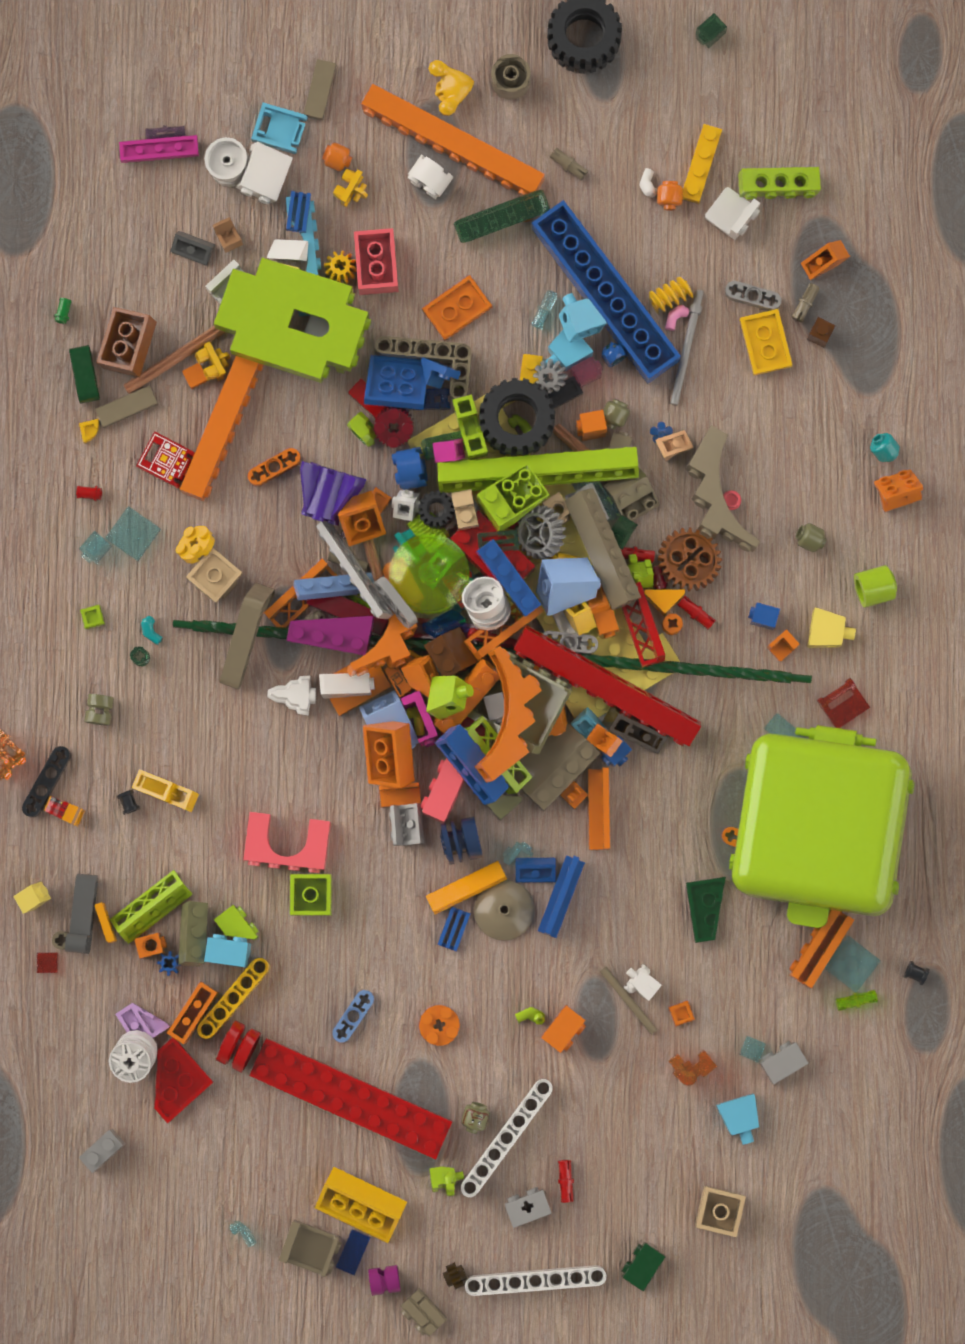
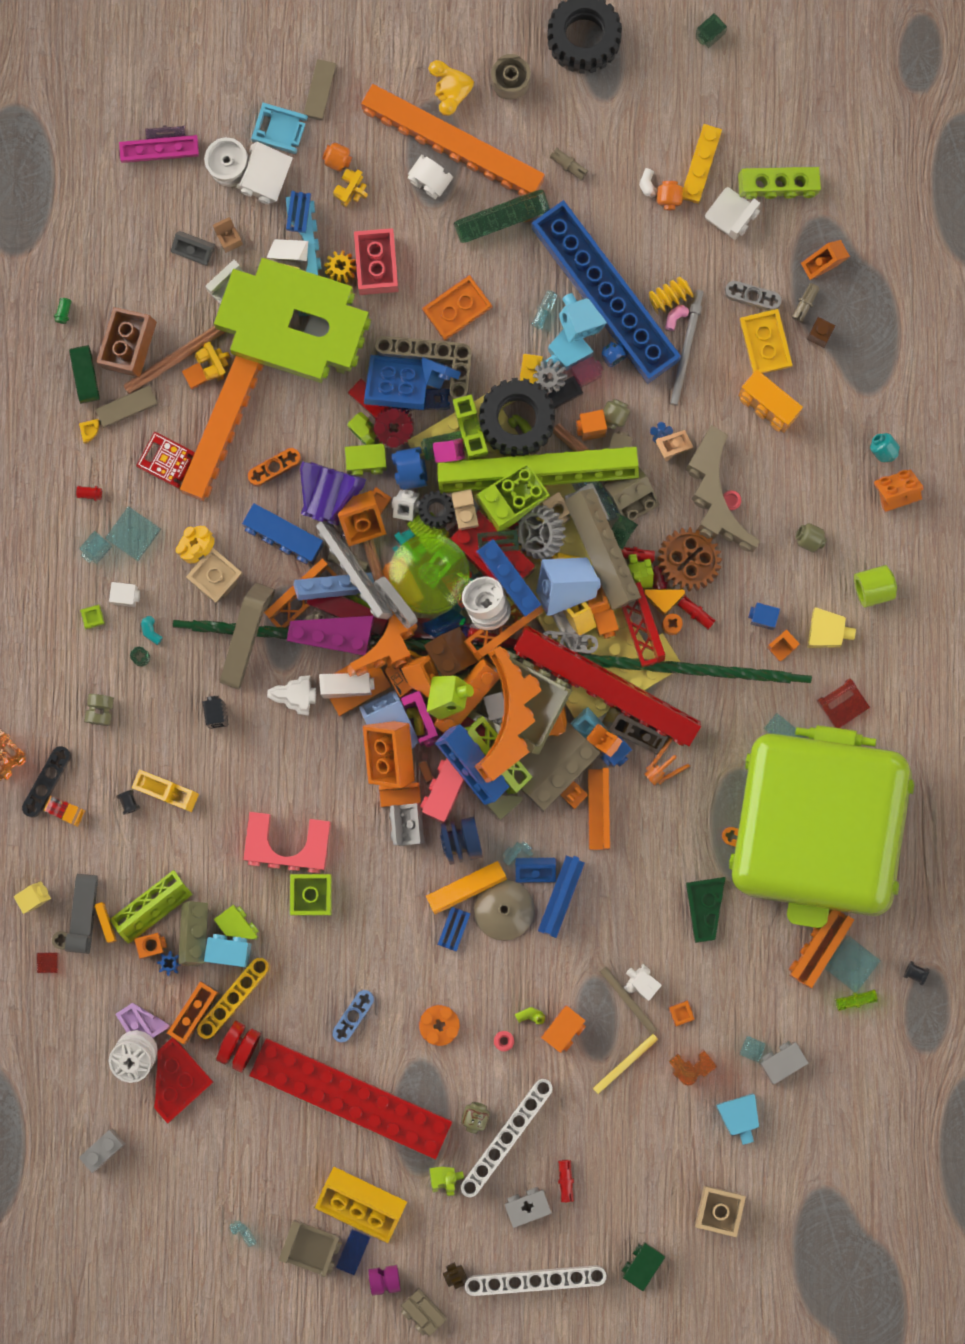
(124, 594): none -> white brick
(215, 712): none -> black brick
(282, 533): none -> blue brick
(365, 459): none -> lime brick
(426, 772): none -> dark orange tile
(508, 1046): none -> coral plate
(625, 1063): none -> light yellow bar
(656, 773): none -> orange plant
(769, 401): none -> light orange brick

